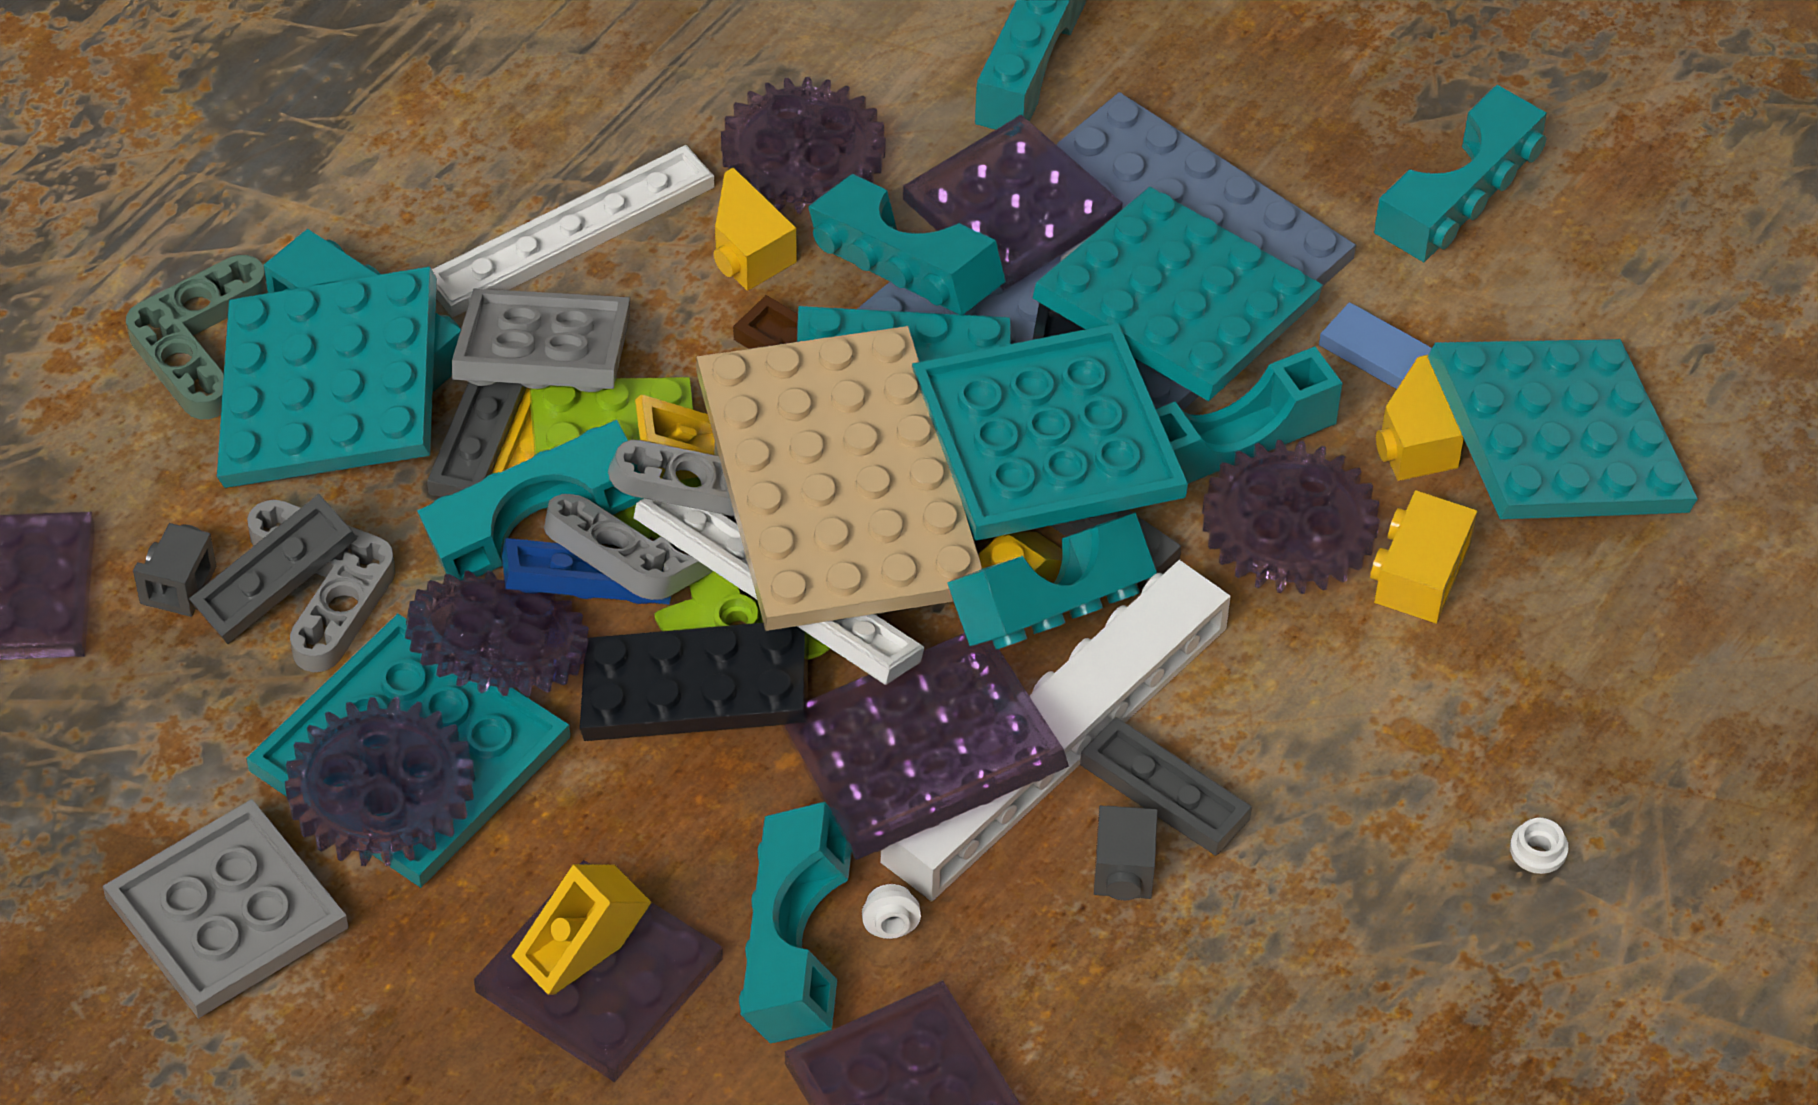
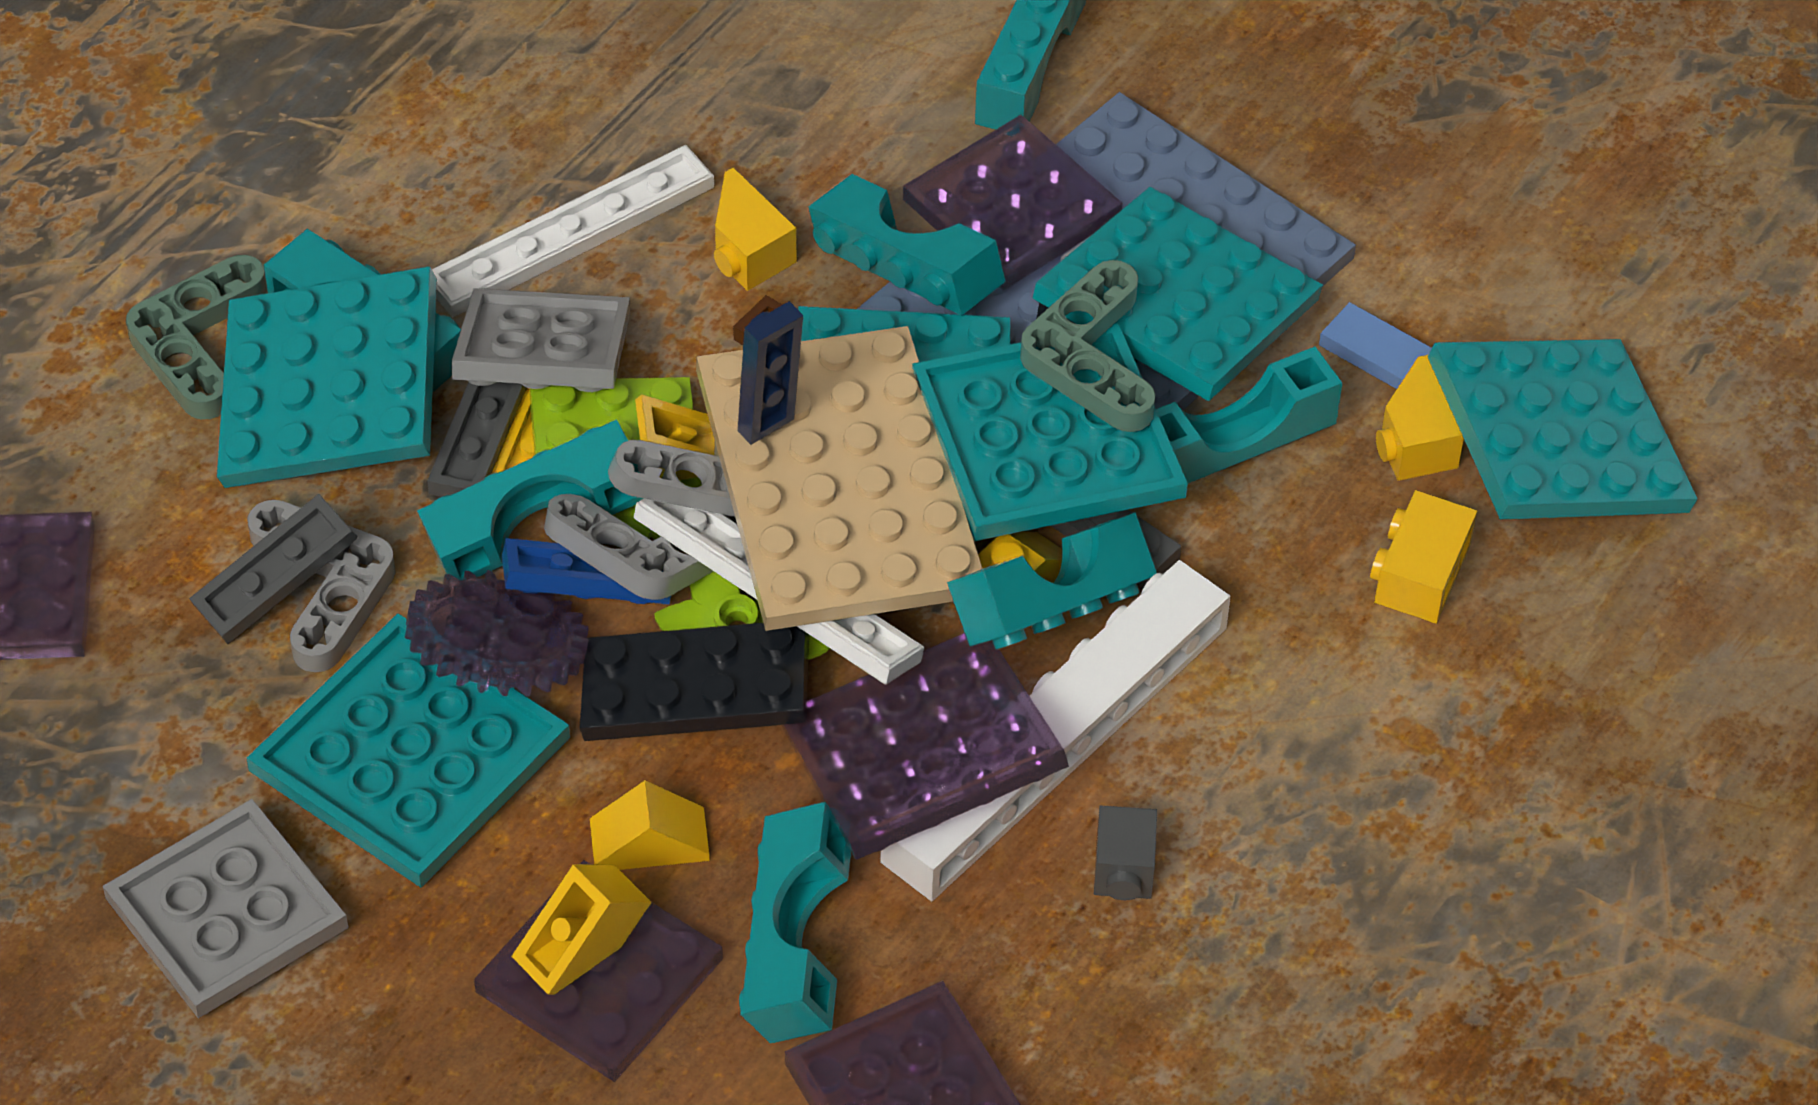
(175, 569): dark grey brick -> none
(379, 781): gear -> none
(649, 830): none -> yellow slope
(769, 372): none -> dark blue plate
(802, 141): gear -> none
(891, 912): white plate -> none
(1075, 351): none -> sand green beam
(1166, 783): dark grey plate -> none
(1290, 516): gear -> none
(1429, 208): teal arch -> none
(1539, 833): white plate -> none

